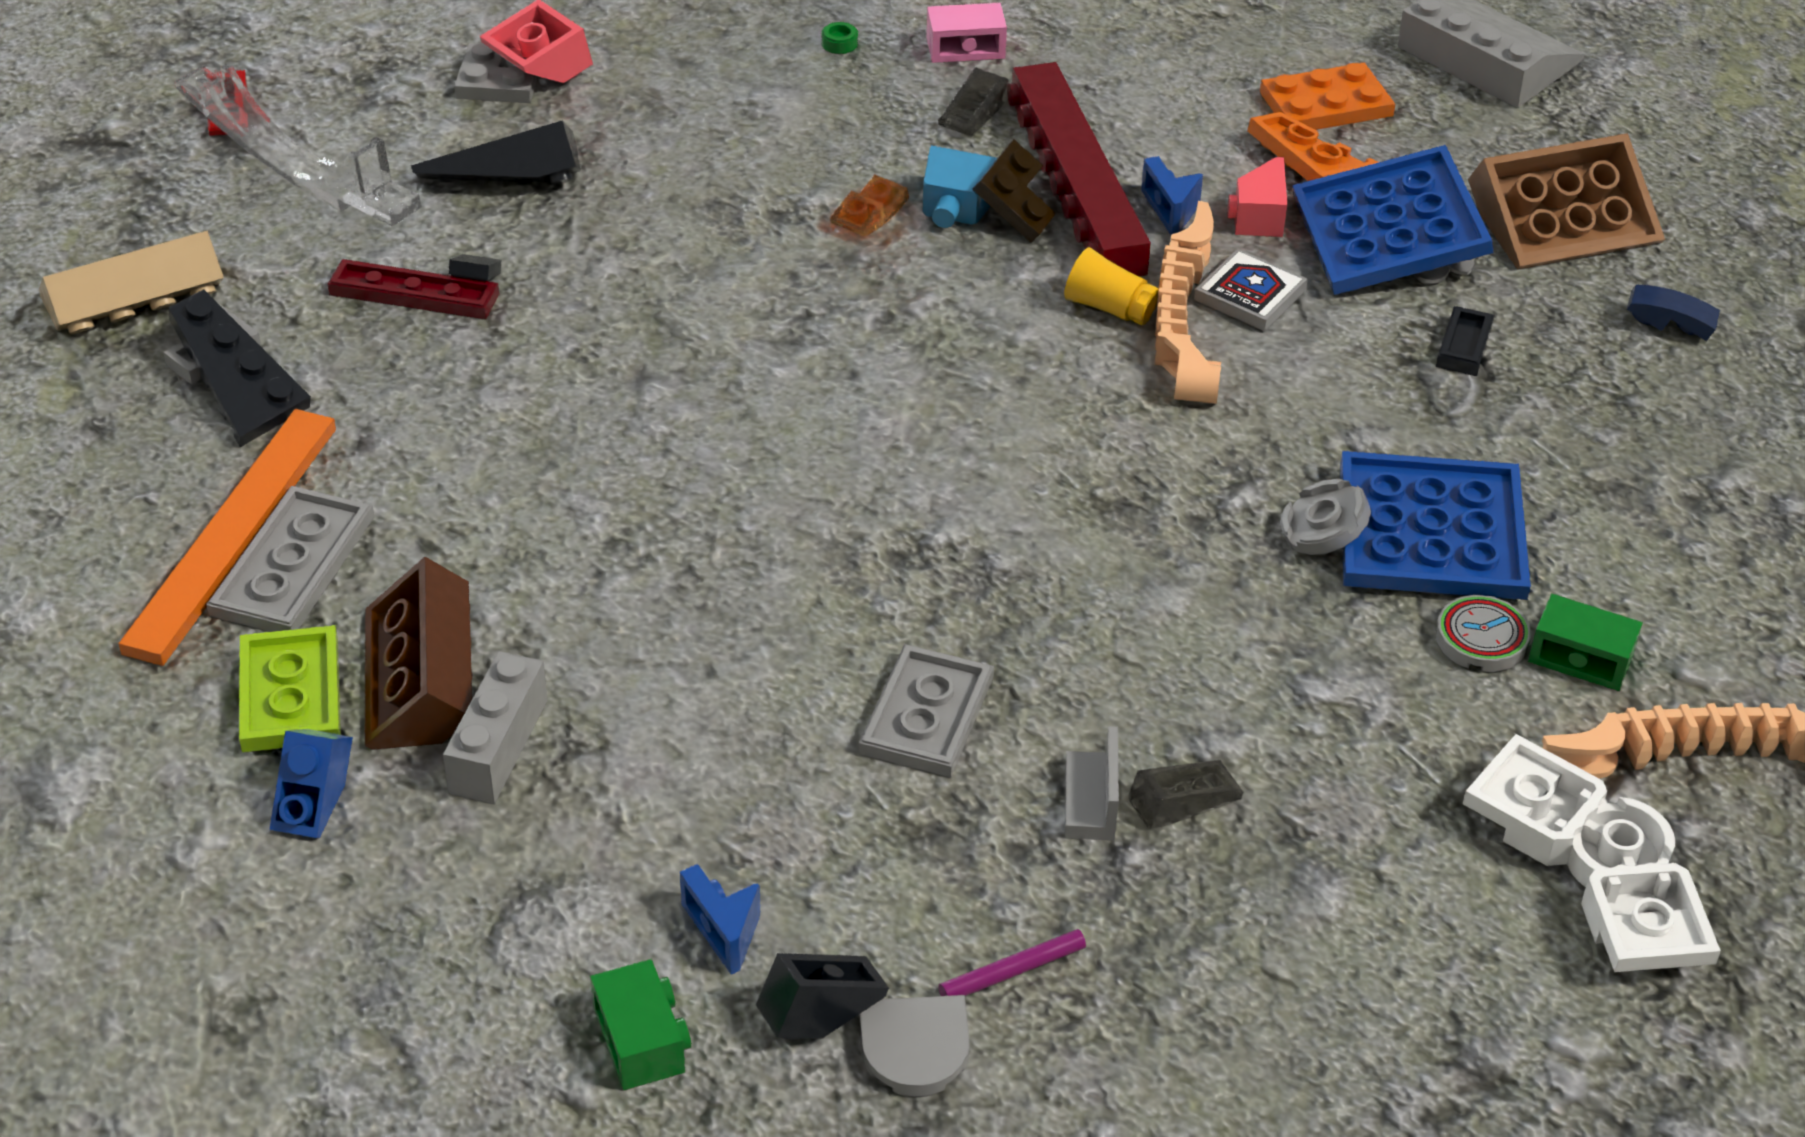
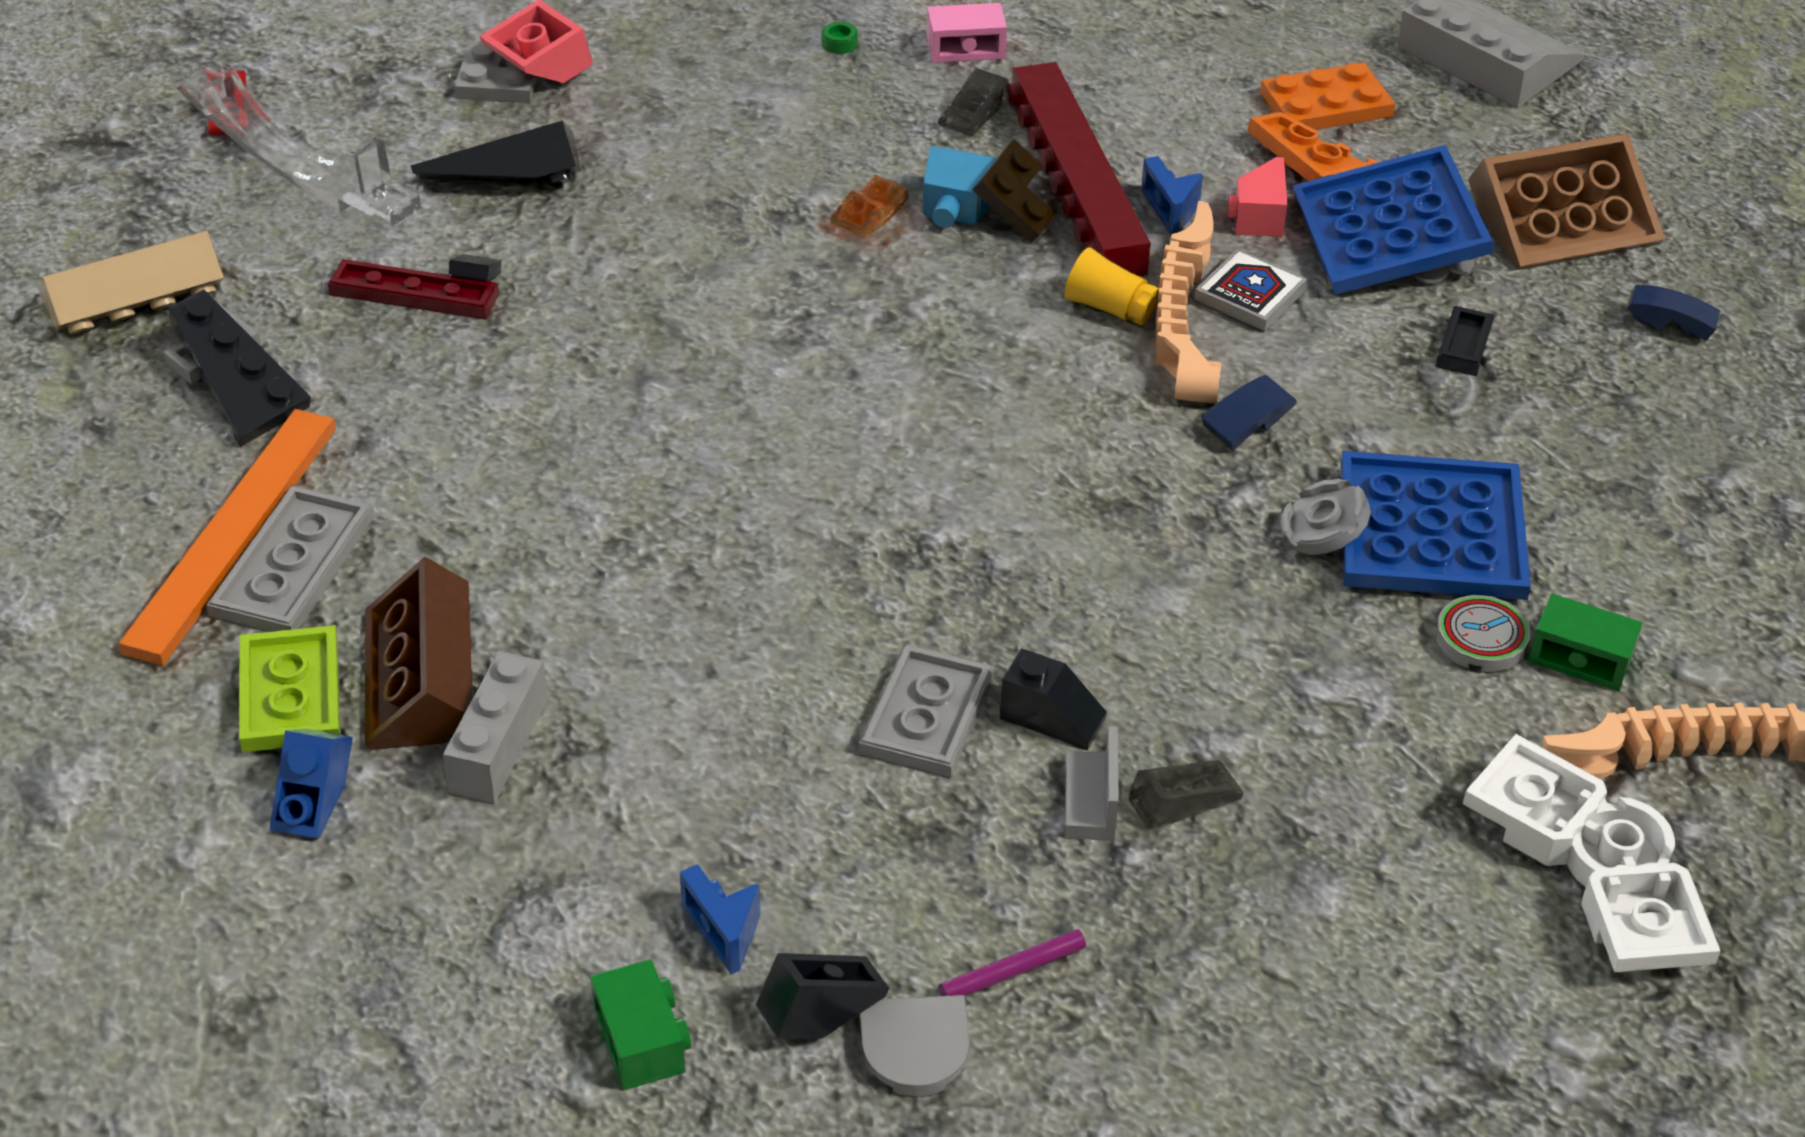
(1050, 700): none -> black slope
(1247, 409): none -> dark blue slope

